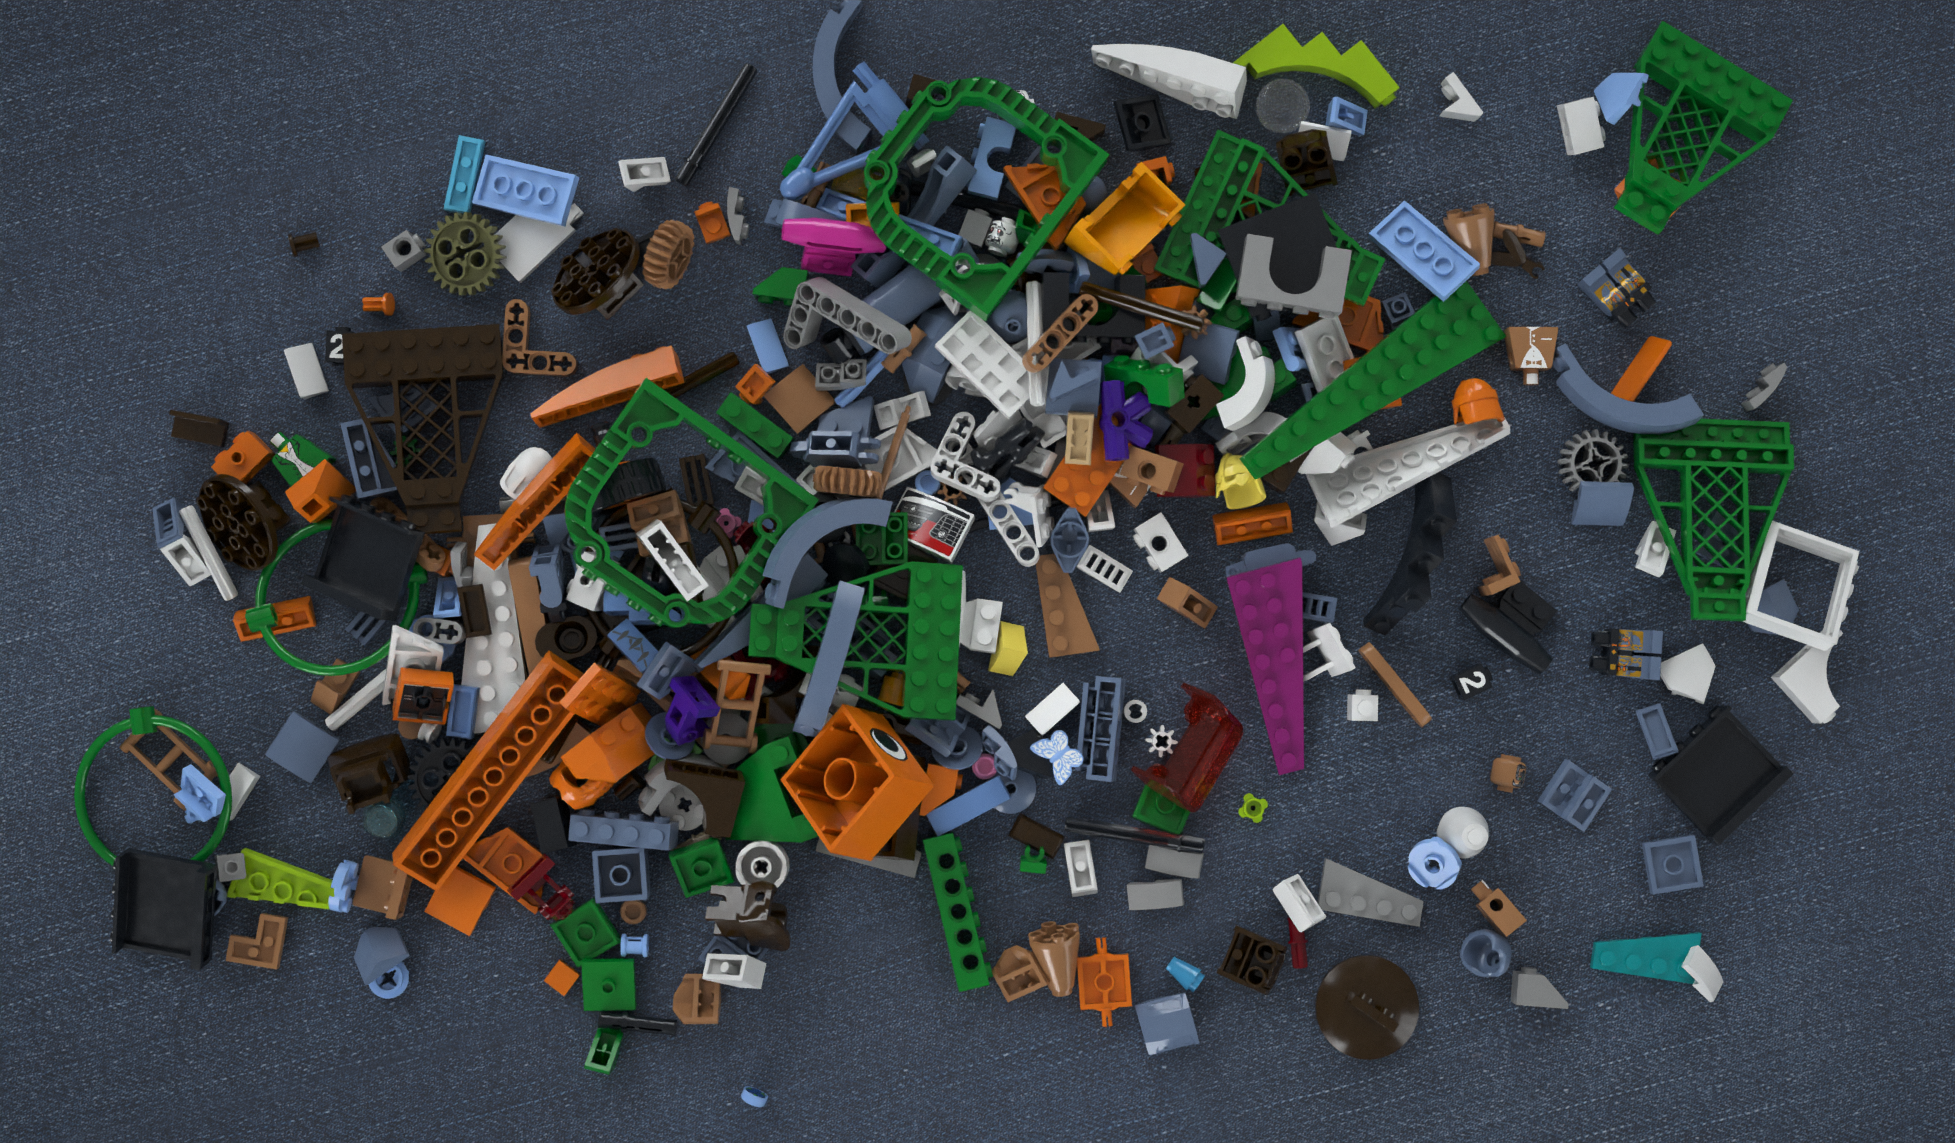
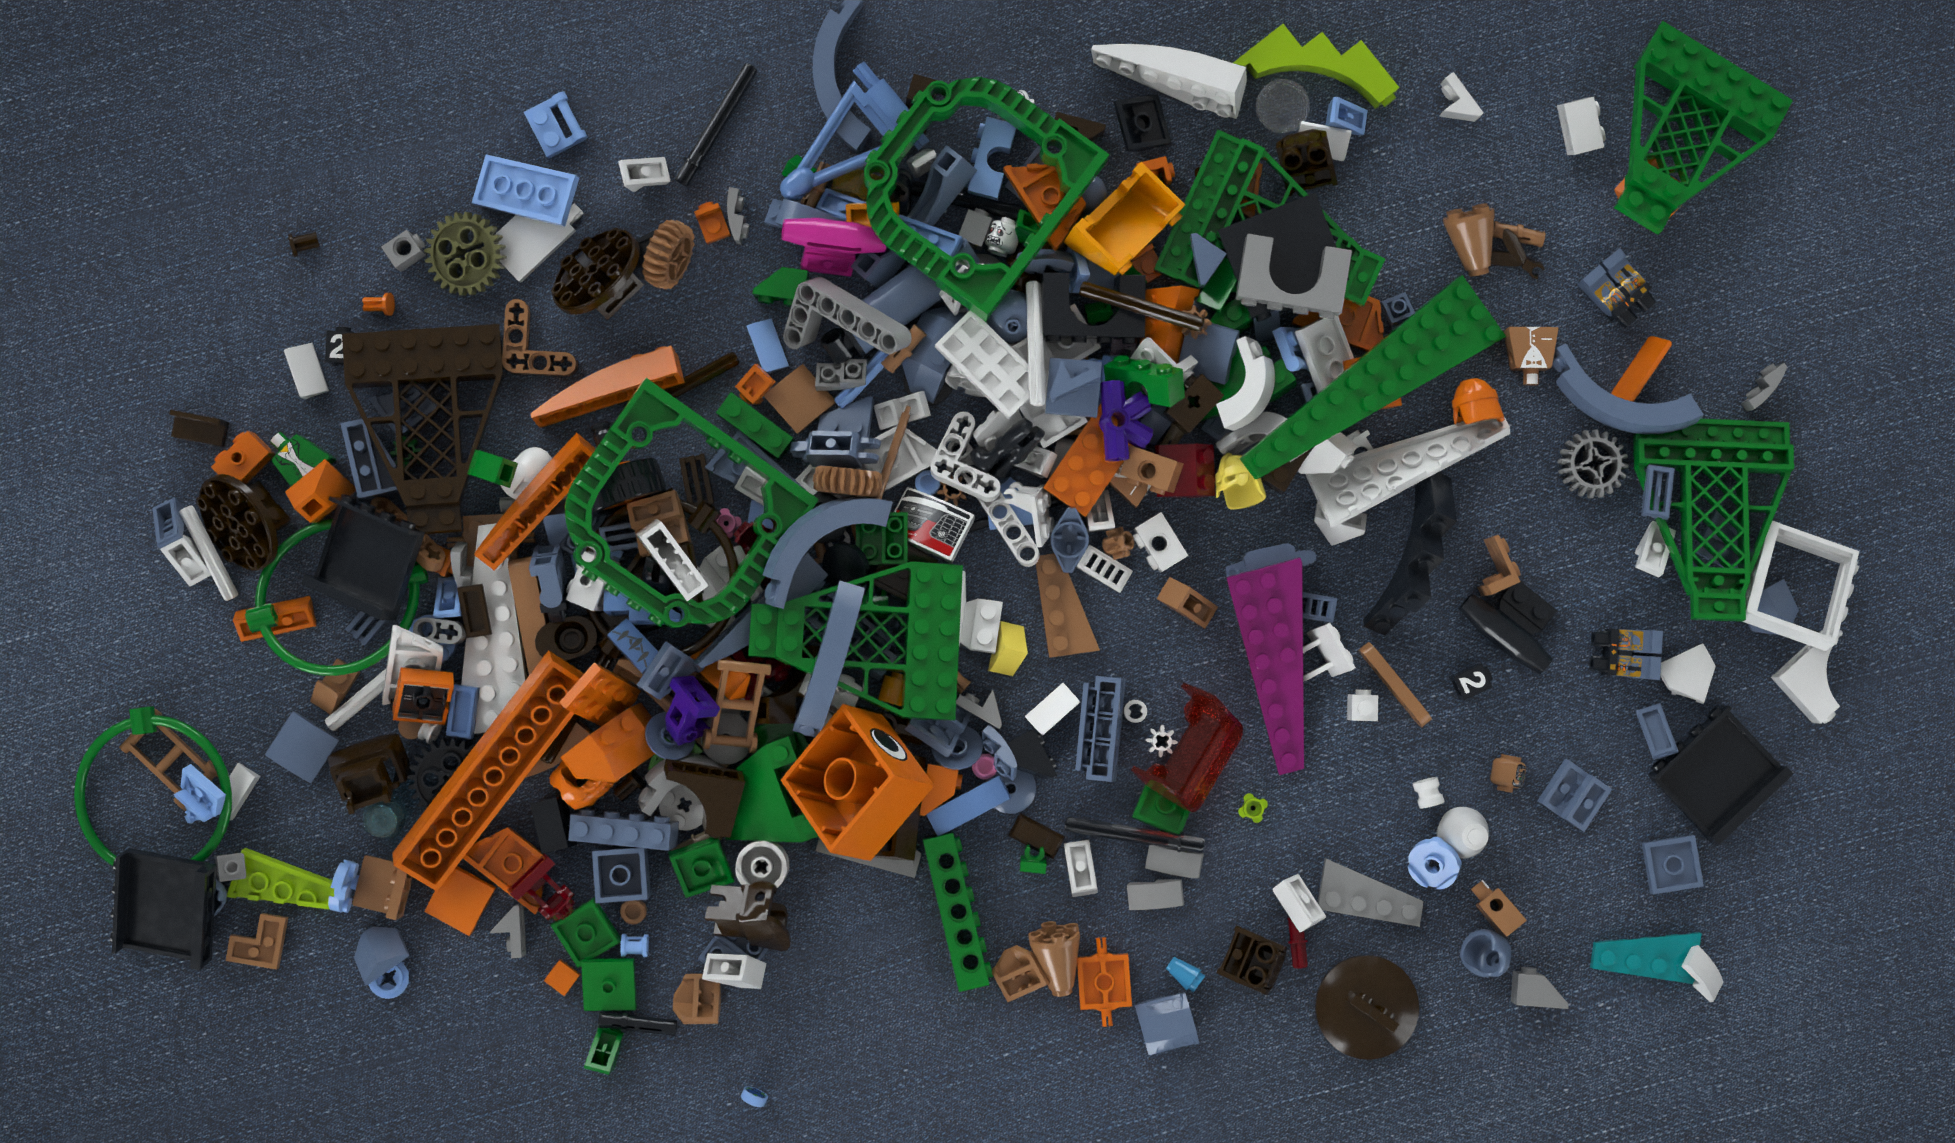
(464, 174): medium azure tile -> none
(492, 468): none -> green arch
(515, 924): none -> light grey slope
(548, 129): none -> light blue plate
(1059, 754): animal -> none
(1060, 333): medium nougat beam -> none
(1079, 438): tan plate -> none
(1118, 543): none -> medium nougat gear
(1155, 340): sand blue bracket -> none
(1252, 523): orange slope -> none
(1424, 251): light blue plate -> none
(1428, 792): none -> white wheel
(1602, 503): sand blue slope -> none
(1618, 93): light blue slope -> none
(1655, 513): none -> sand blue tile

